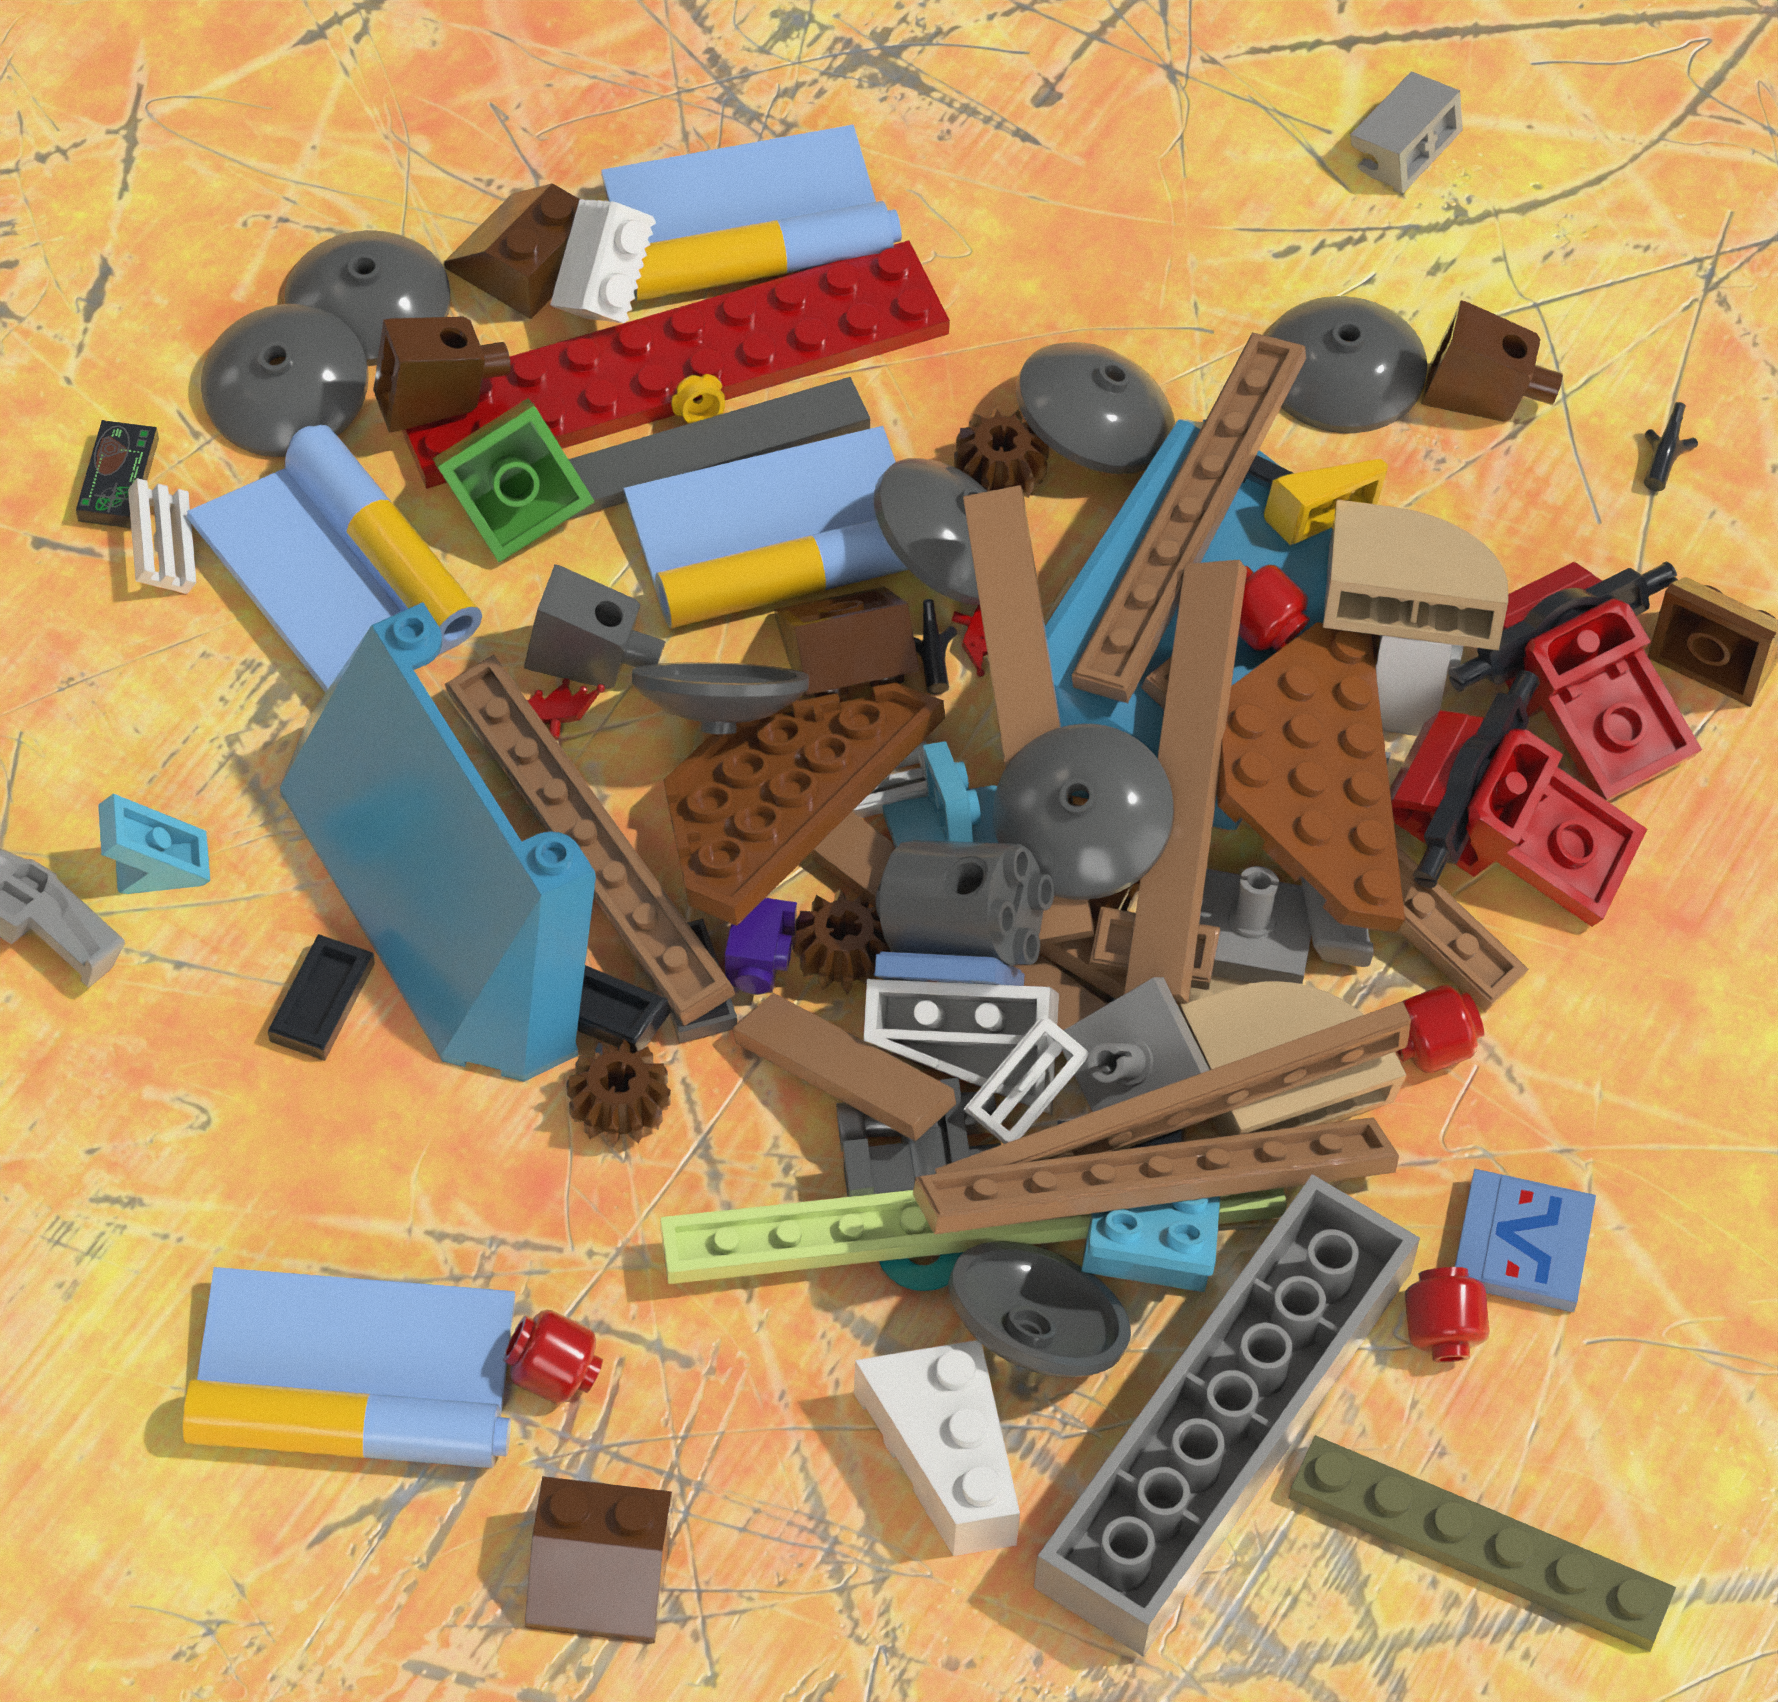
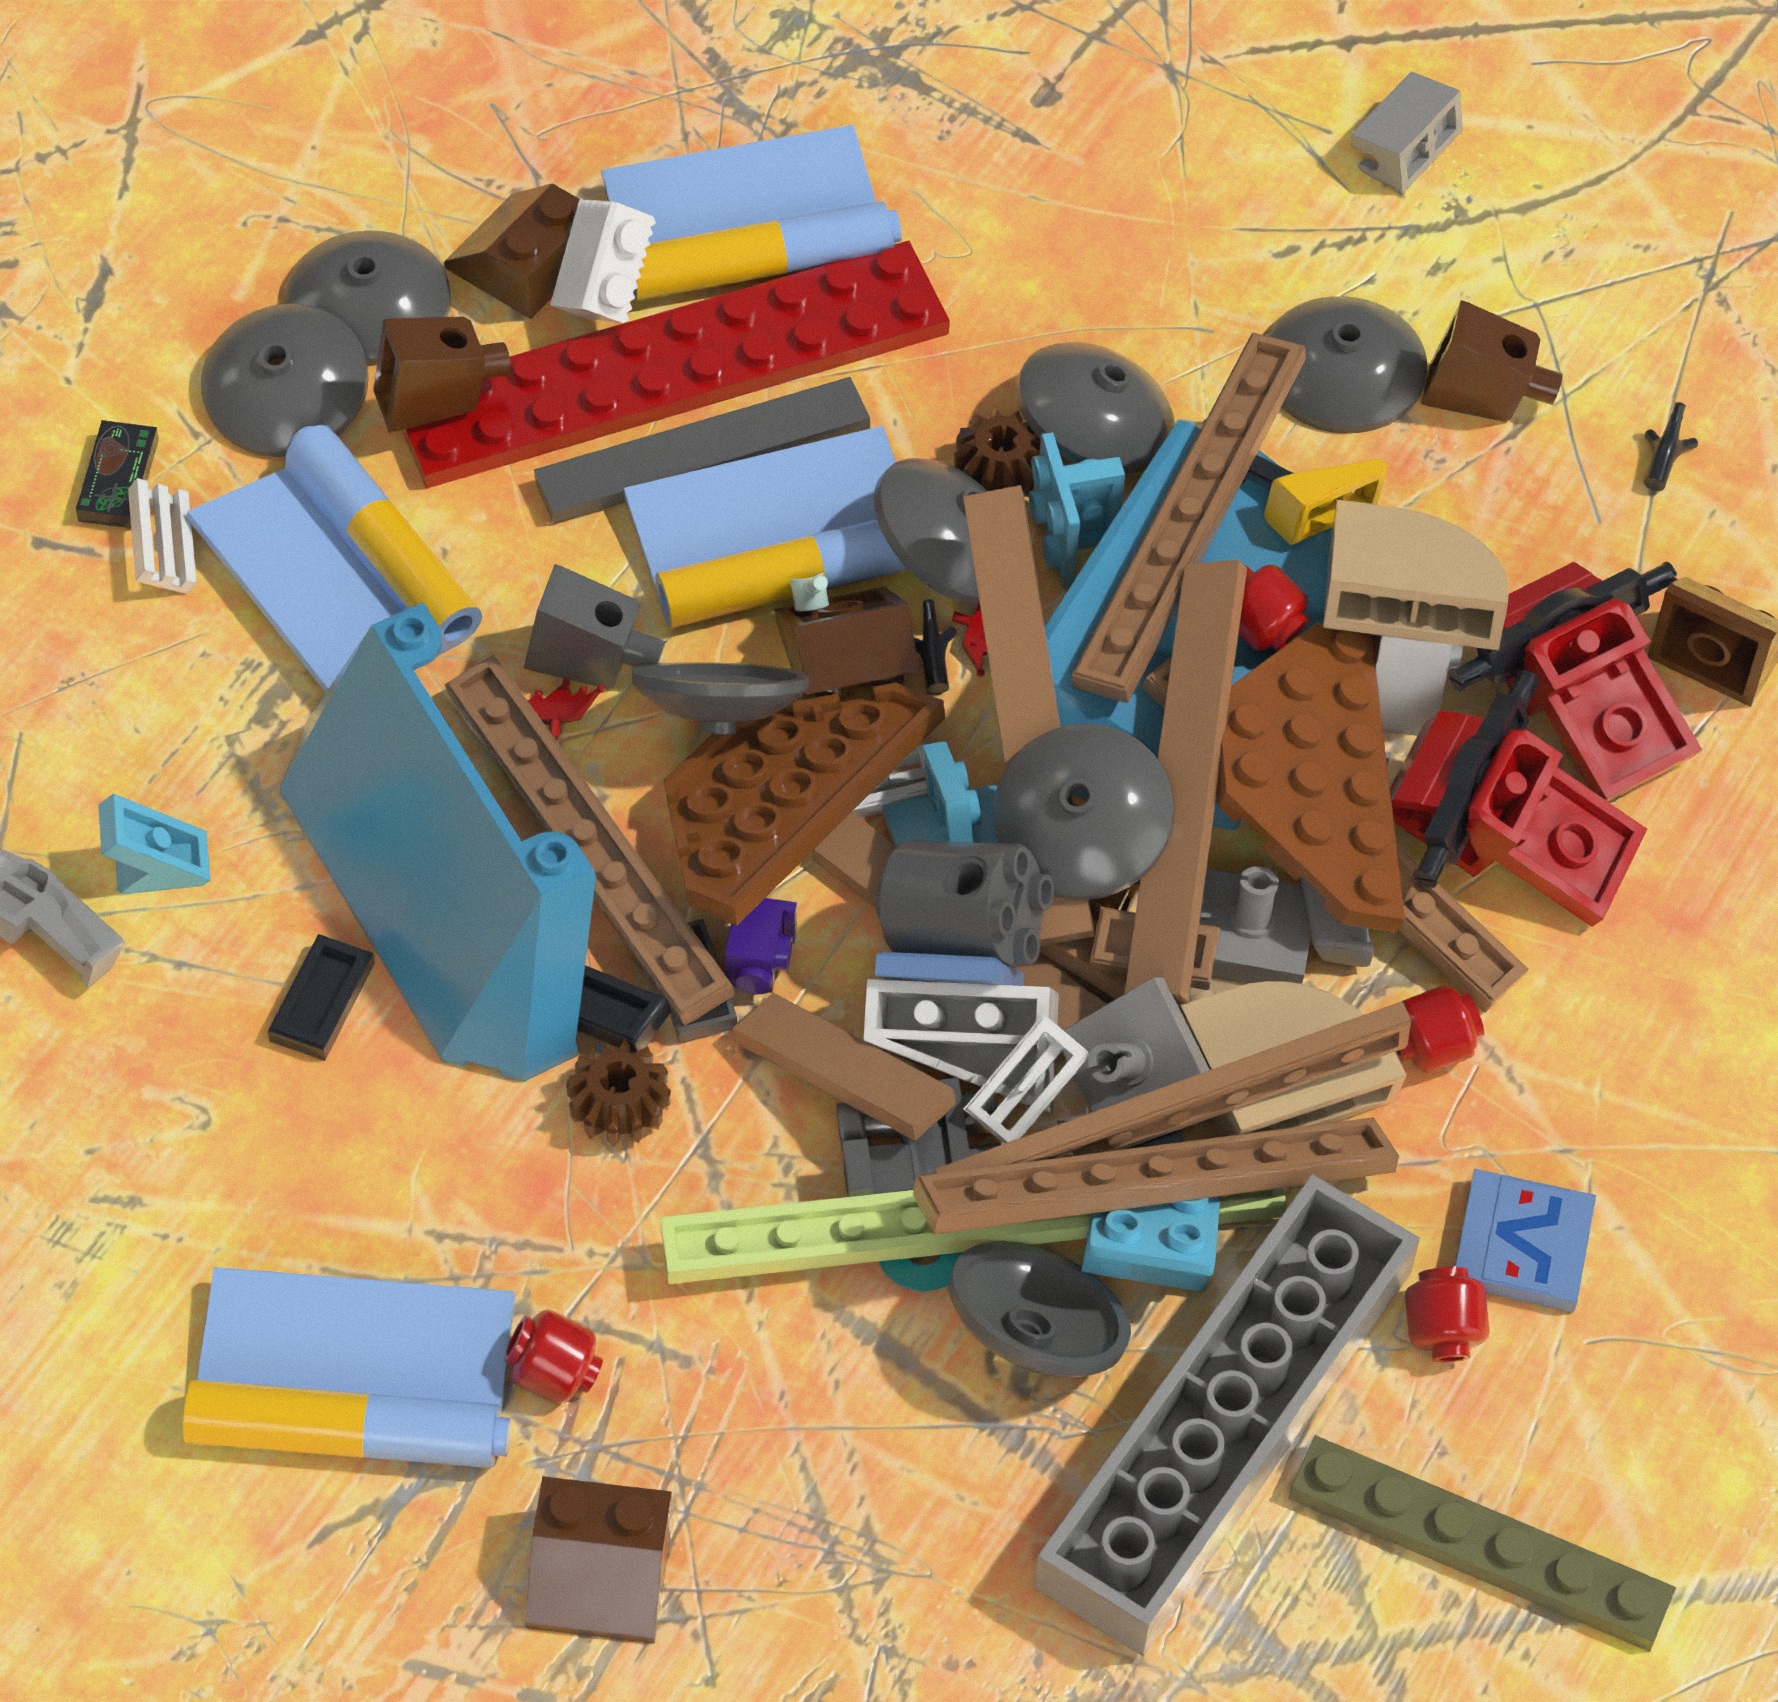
(513, 480): bright green slope -> none
(708, 406): yellow plate -> none
(810, 592): none -> light aqua hand
(839, 940): reddish brown gear -> none
(948, 1438): white wedge -> none
(1073, 504): none -> medium azure bracket

